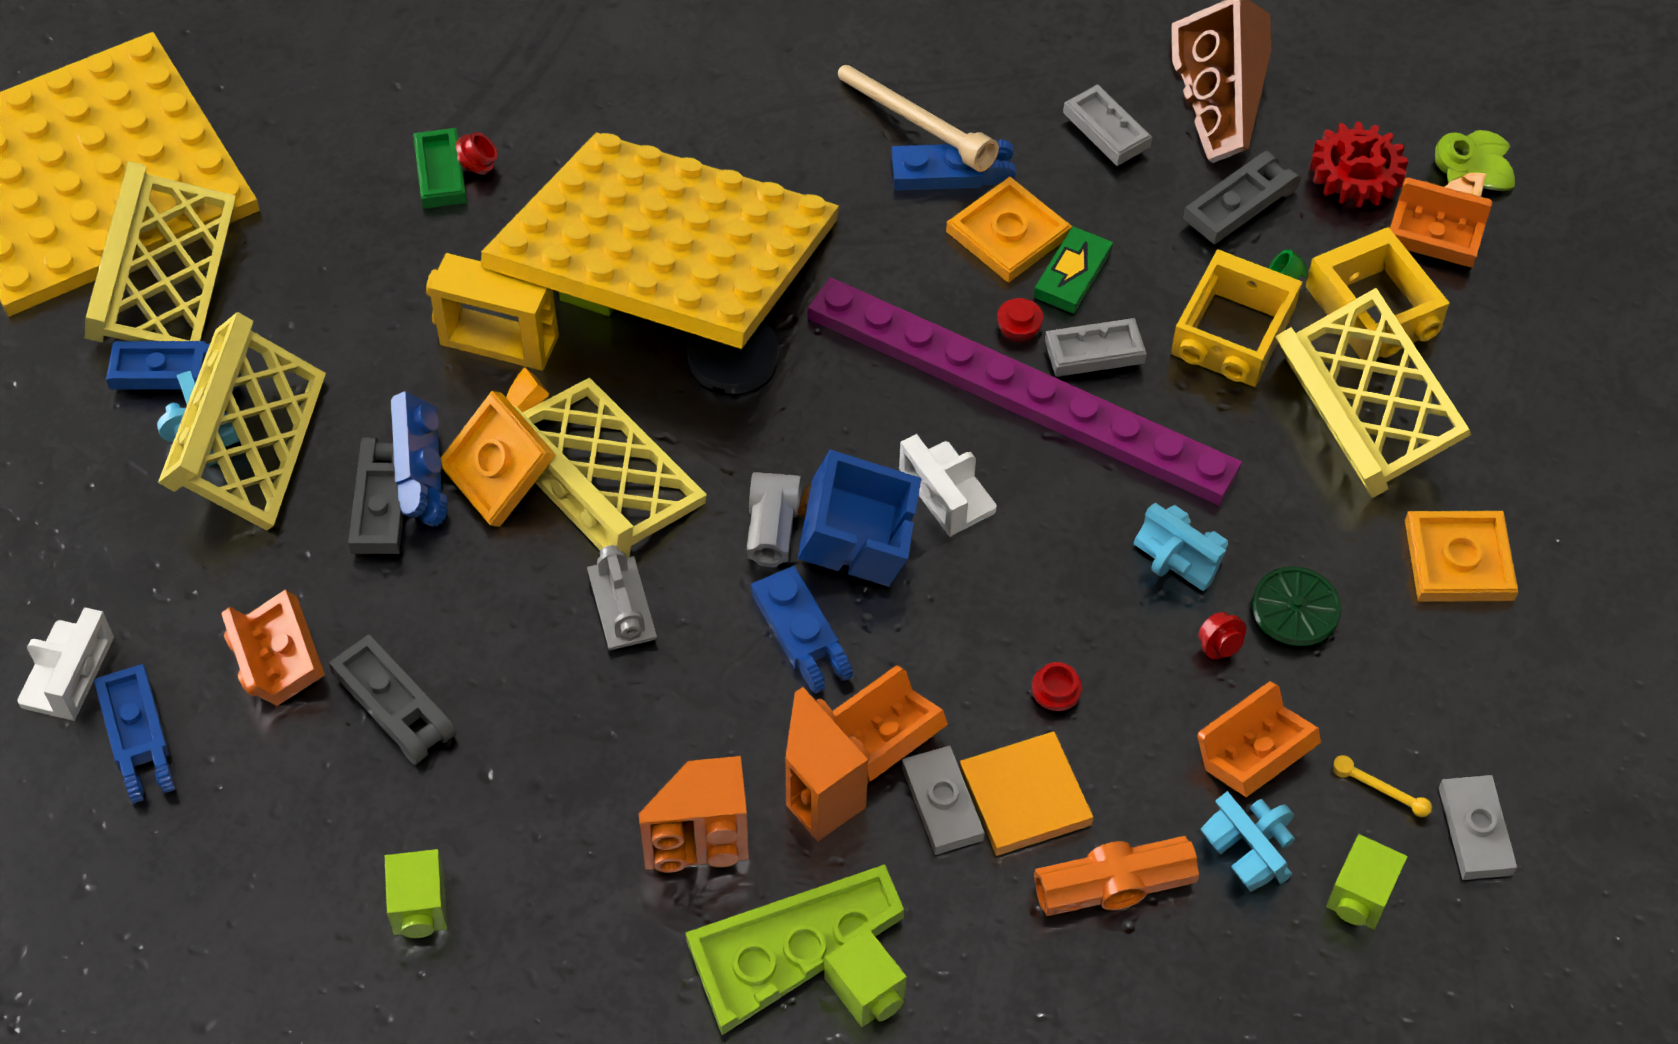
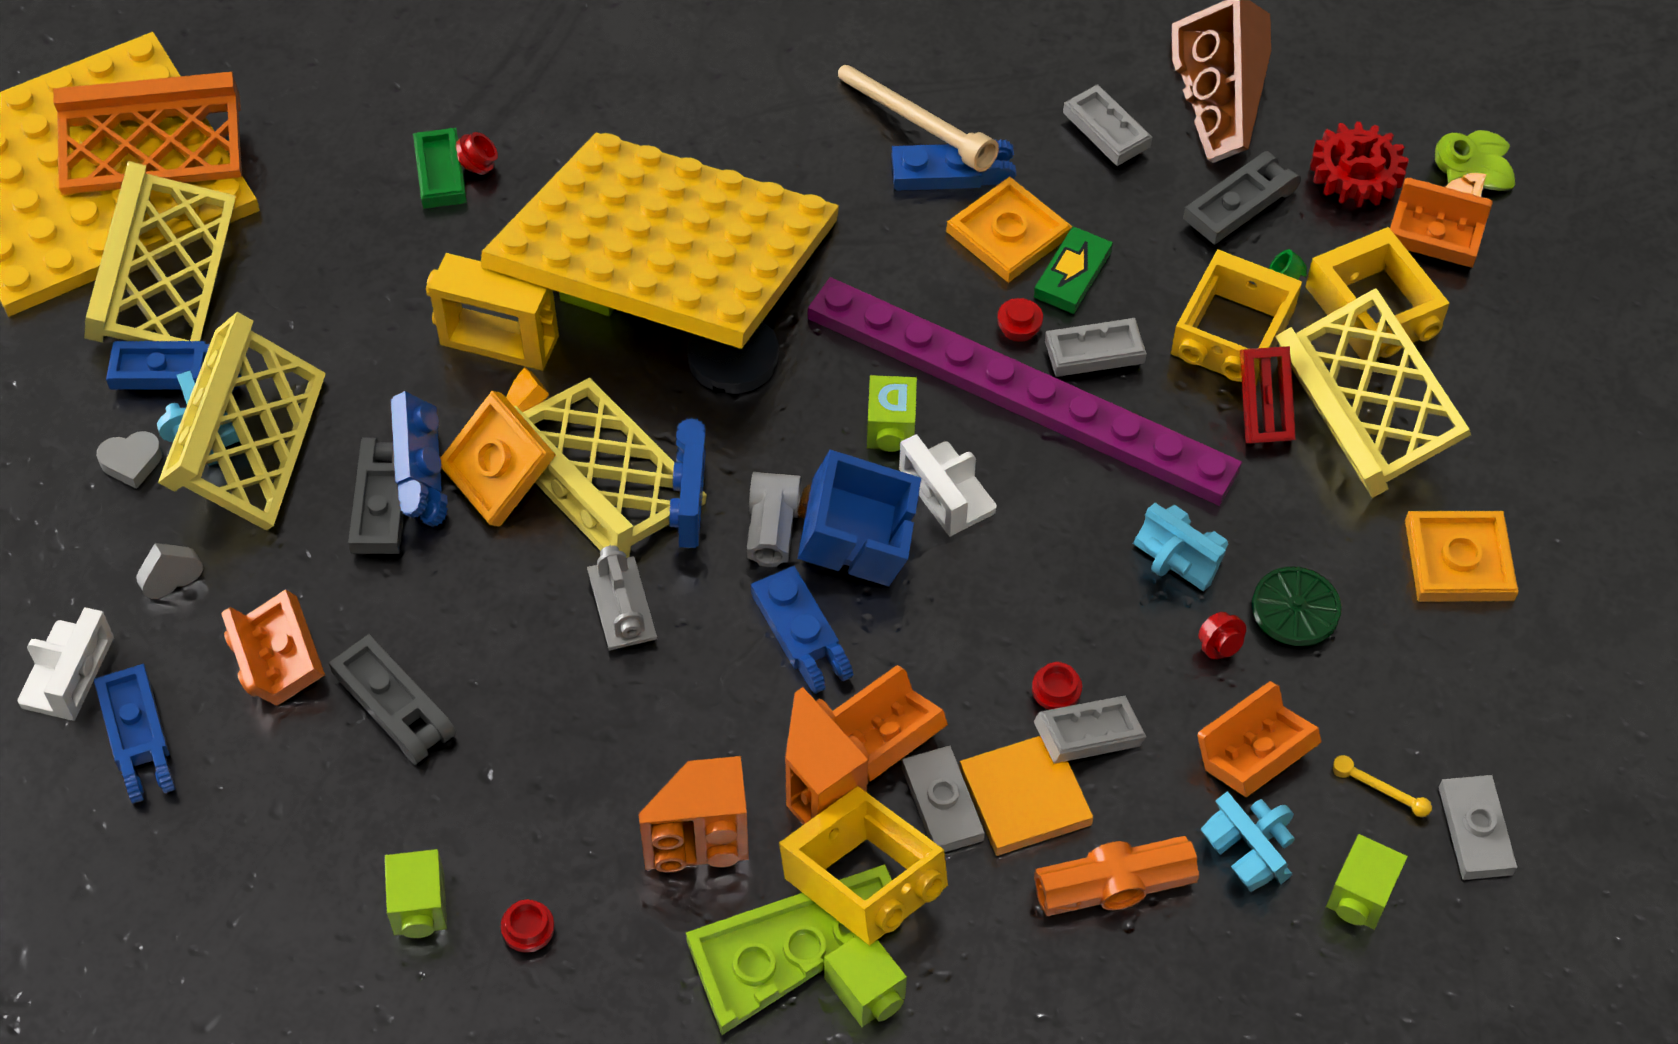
(130, 458): none -> light grey tile
(148, 104): none -> orange fence
(168, 568): none -> light grey tile
(527, 926): none -> red plate
(689, 480): none -> blue hinge
(853, 820): none -> yellow window
(891, 411): none -> lime brick
(1089, 729): none -> light grey plate
(1249, 394): none -> red tile

